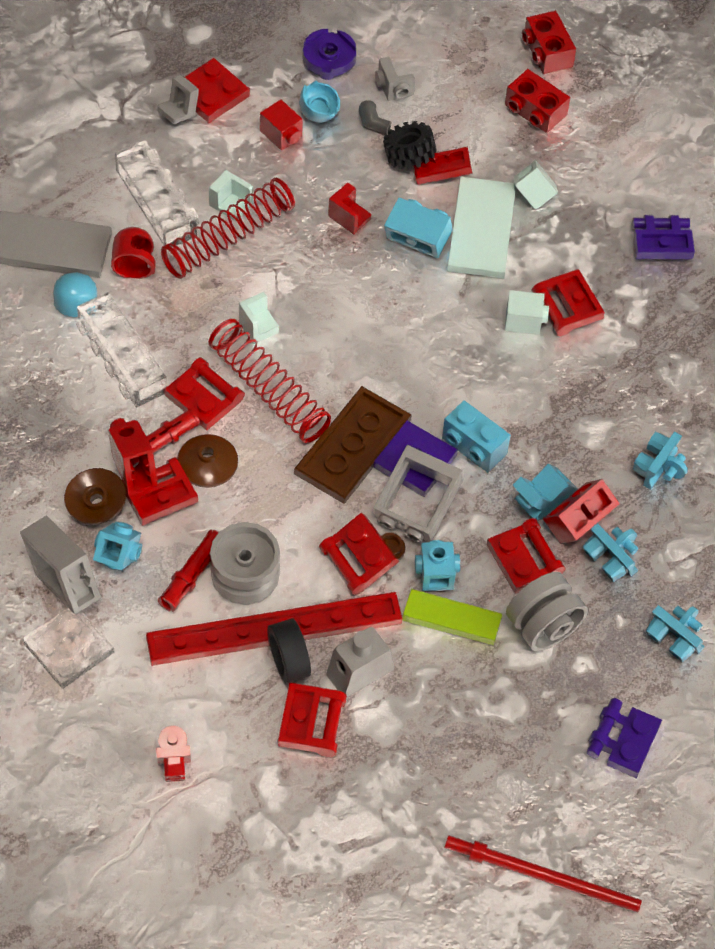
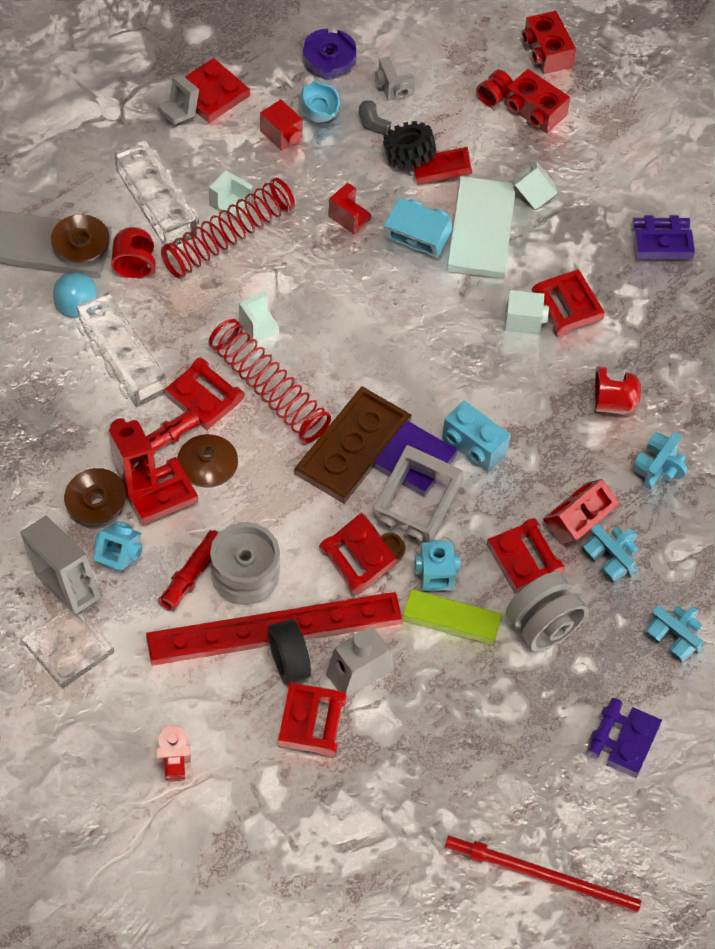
(76, 230): none -> reddish brown dish
(492, 90): none -> red wheel
(544, 491): medium azure brick -> none
(616, 396): none -> red helmet

